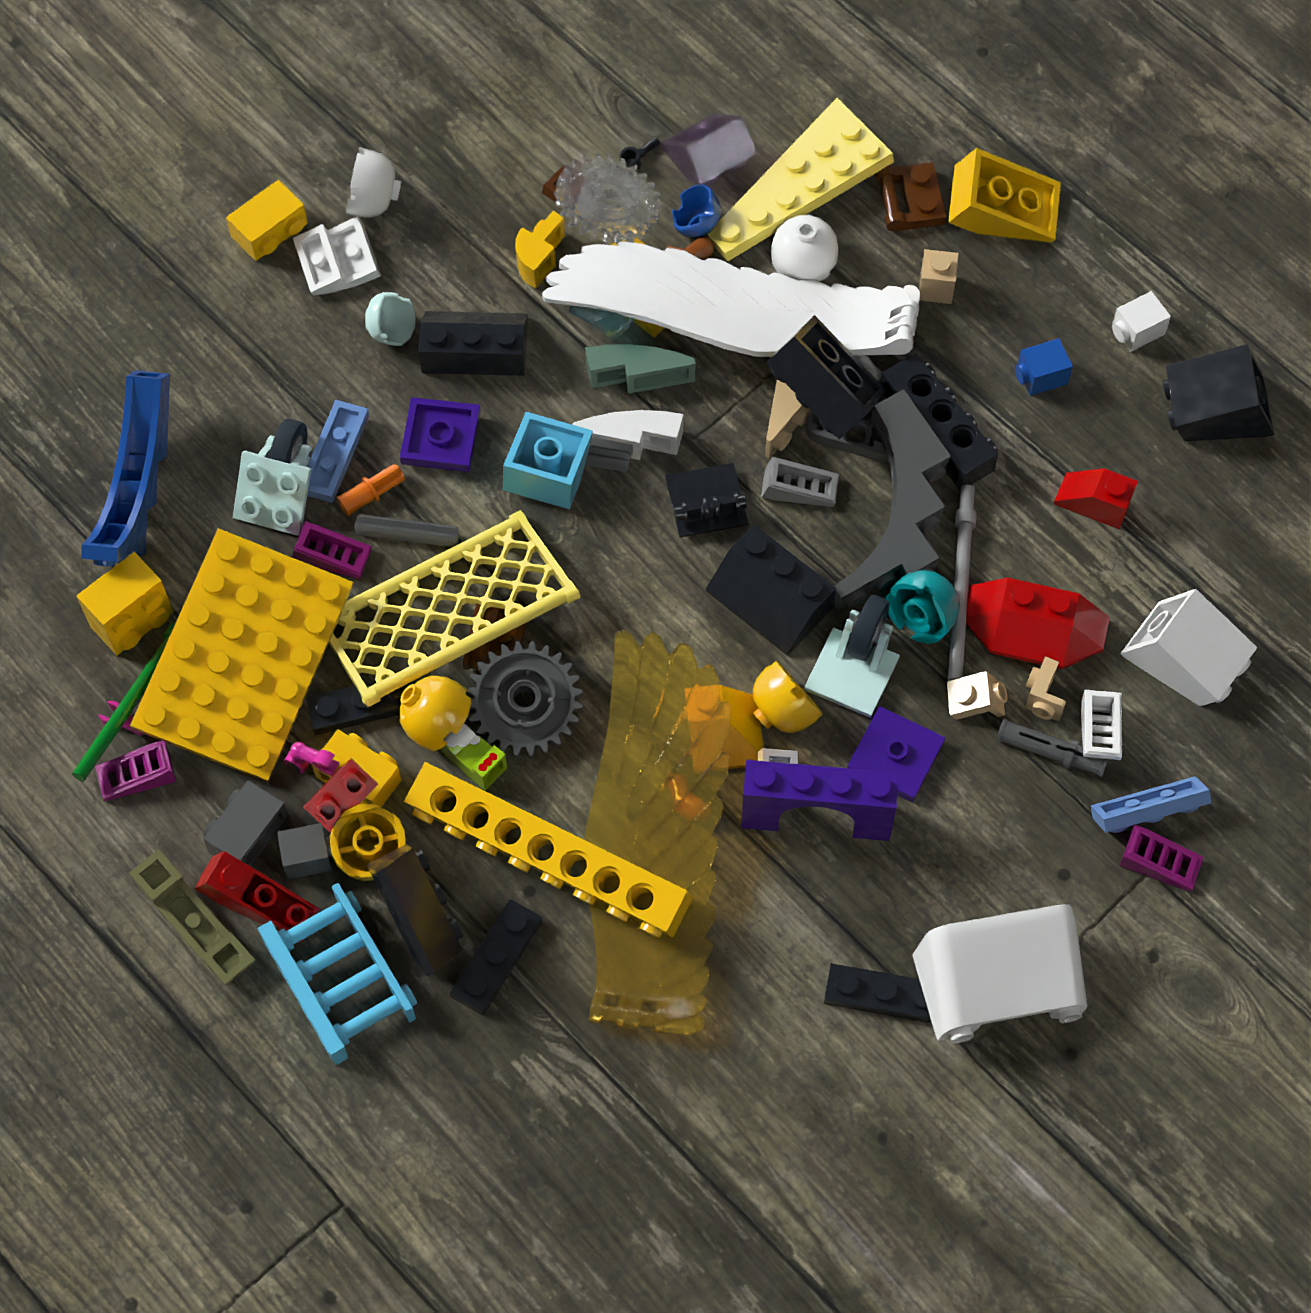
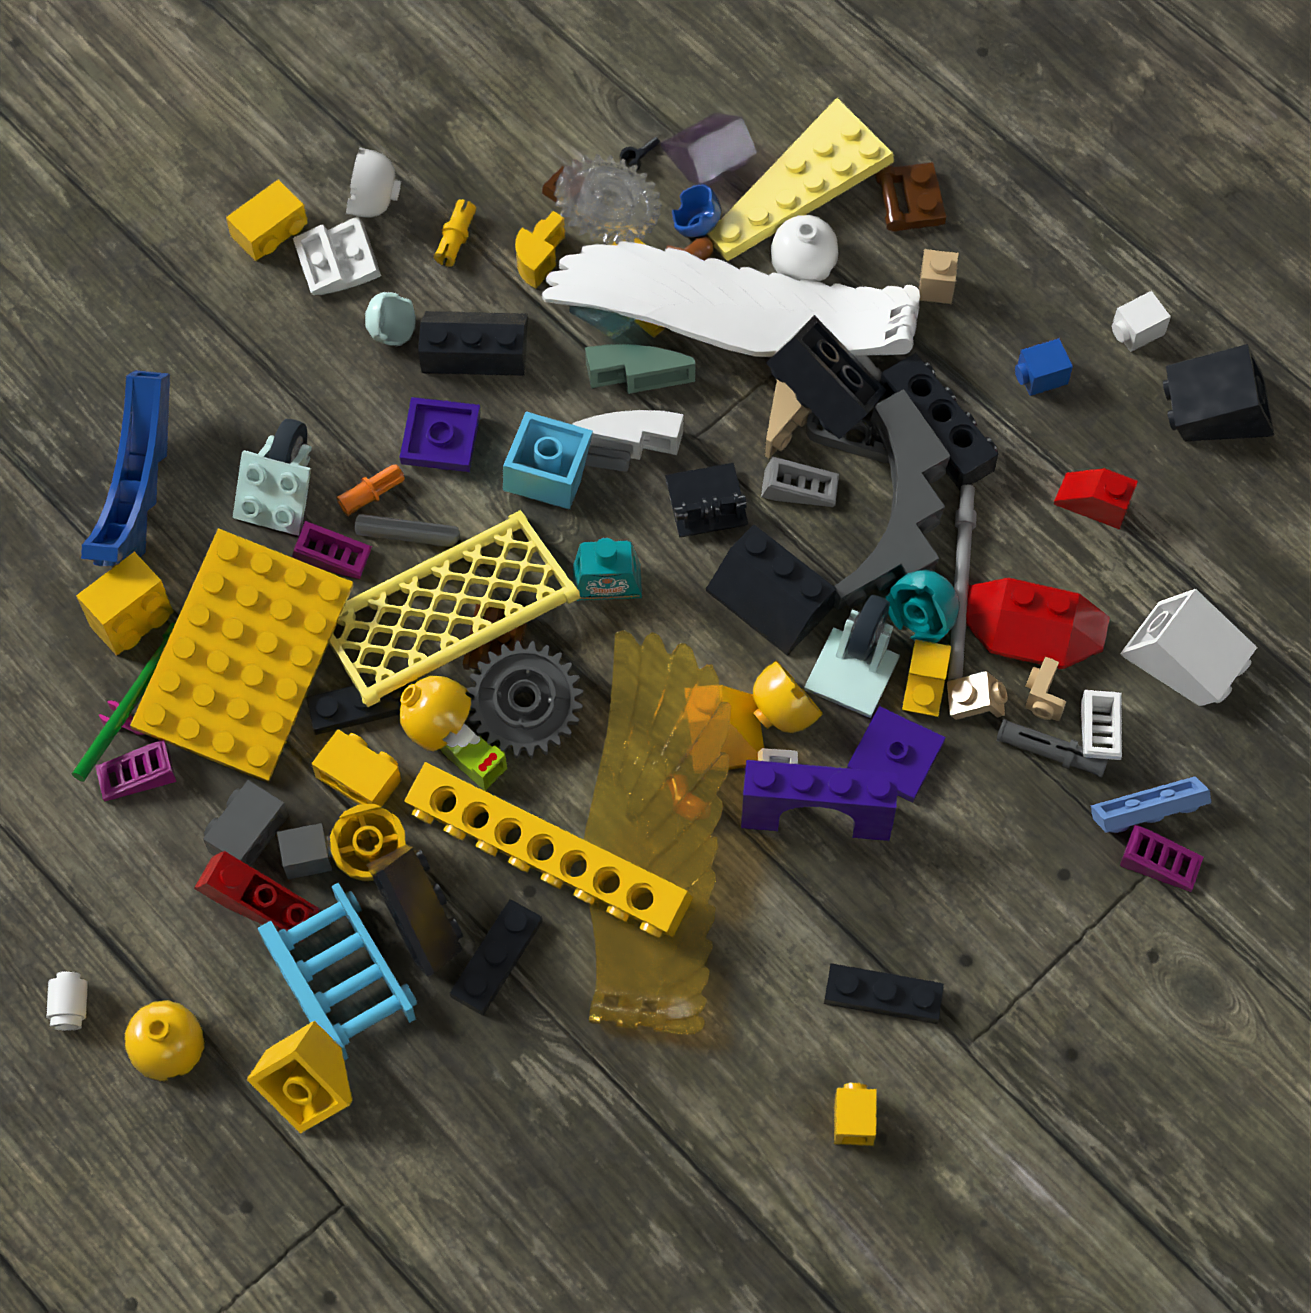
(67, 1001): none -> white brick
(164, 1040): none -> yellow cylinder
(191, 918): olive slope -> none
(302, 756): dark pink arm -> none
(303, 1077): none -> yellow slope
(335, 449): medium blue plate -> none
(341, 792): red hips -> none
(455, 233): none -> yellow pin
(607, 570): none -> teal torso
(855, 1115): none -> yellow brick
(926, 678): none -> yellow brick
(1001, 970): white windscreen -> none
(1003, 199): yellow slope -> none

